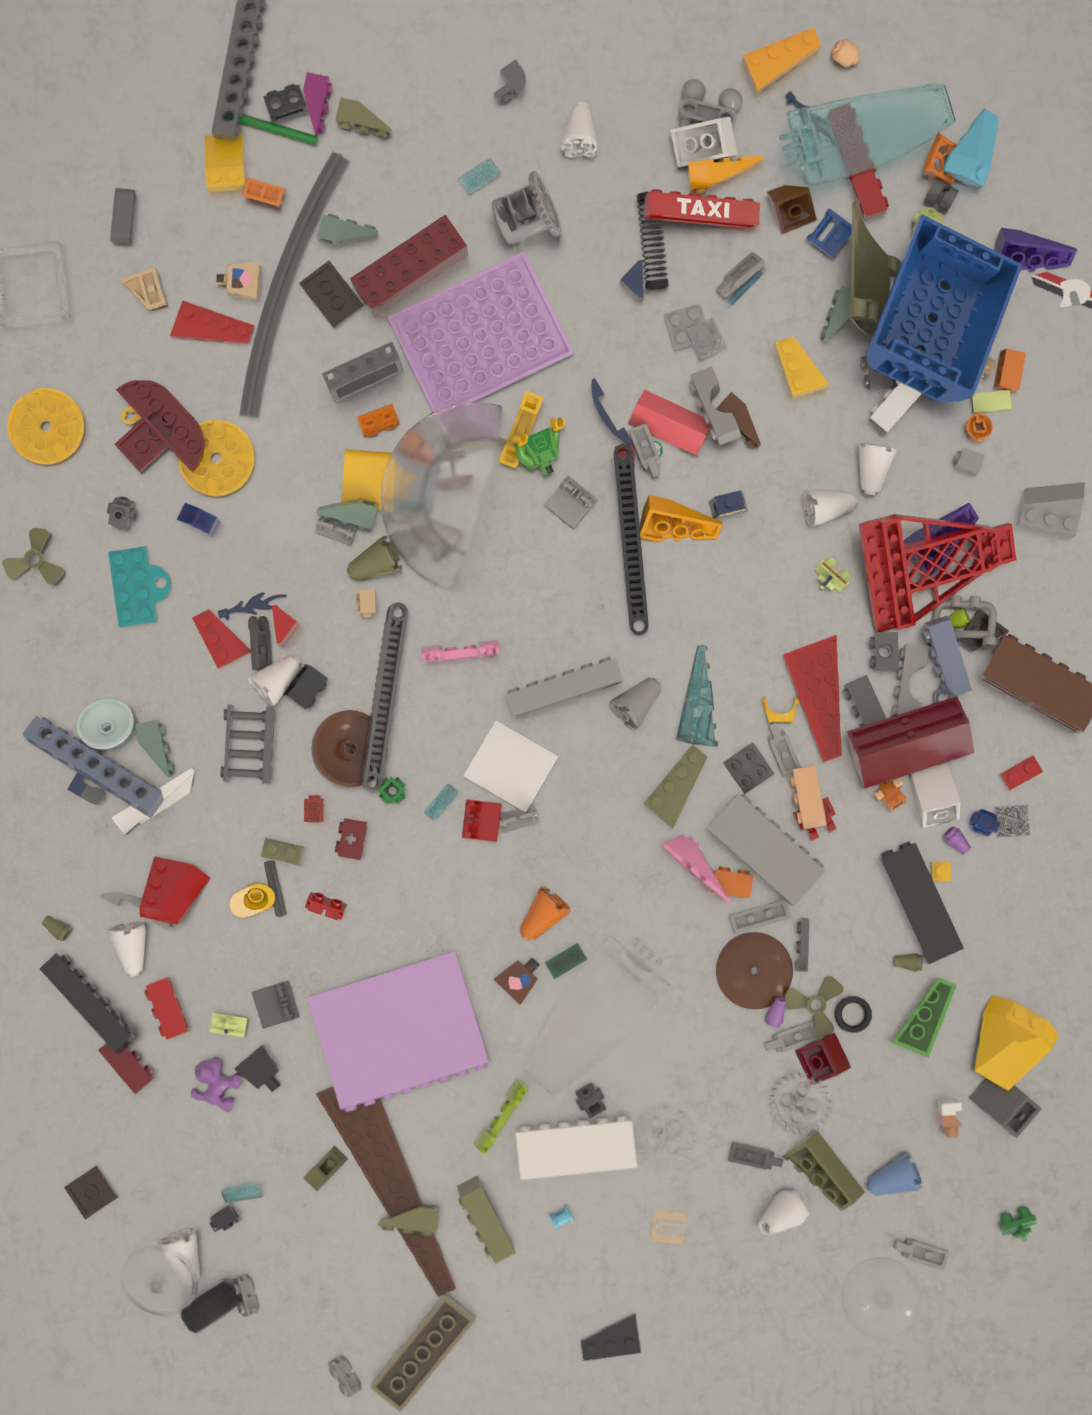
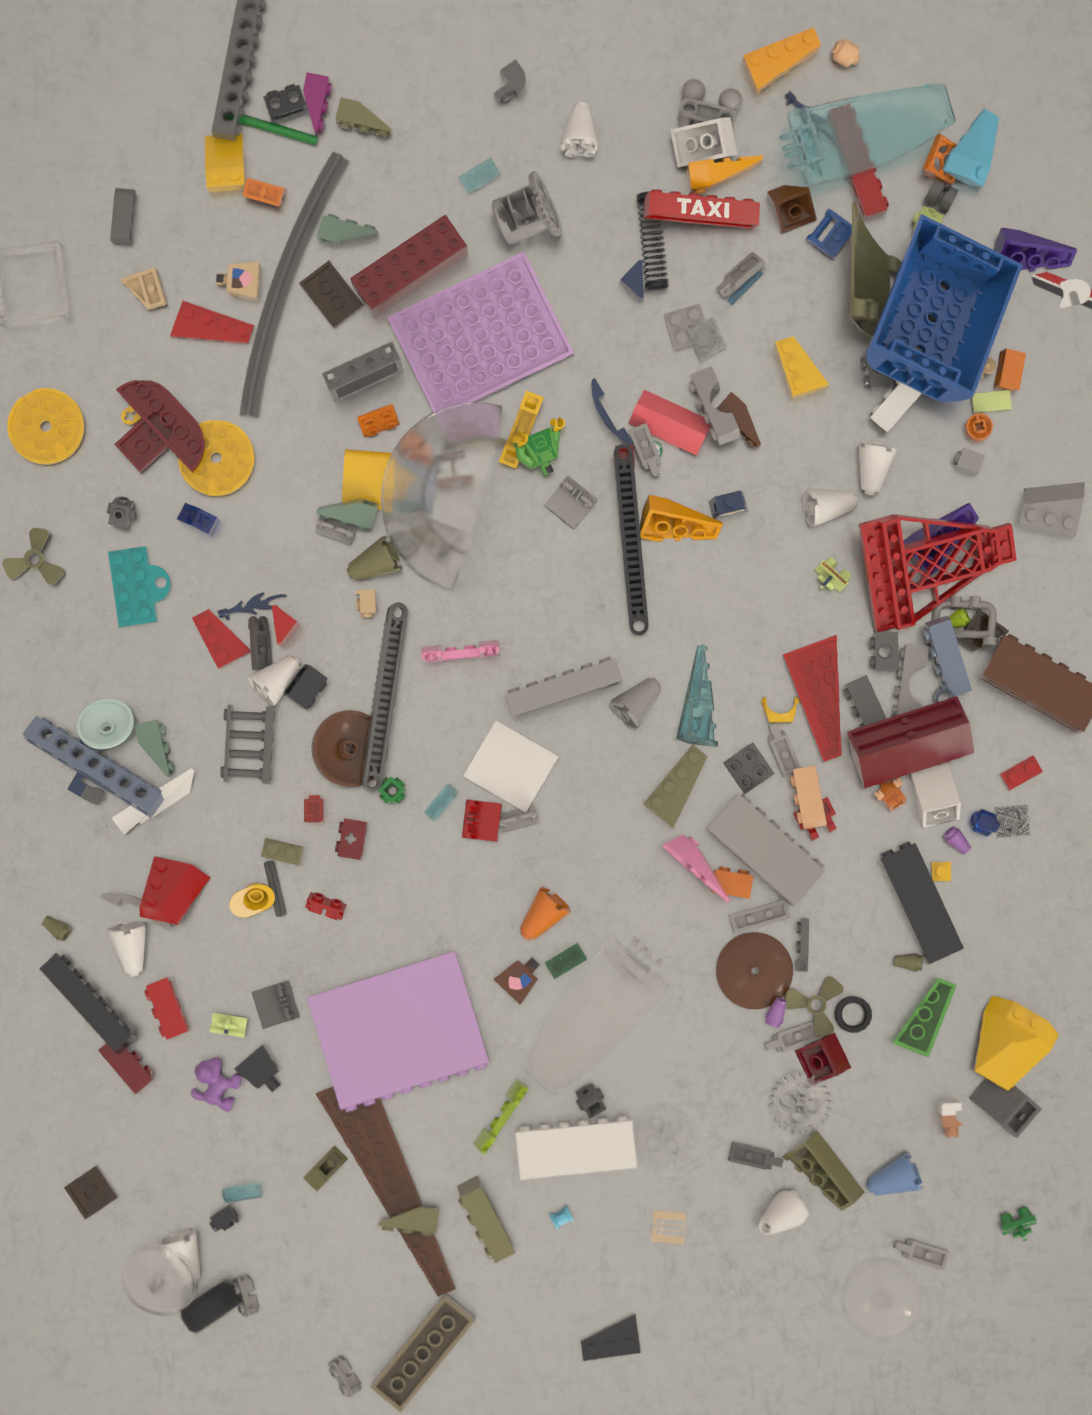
(839, 314): sand green slope -> none

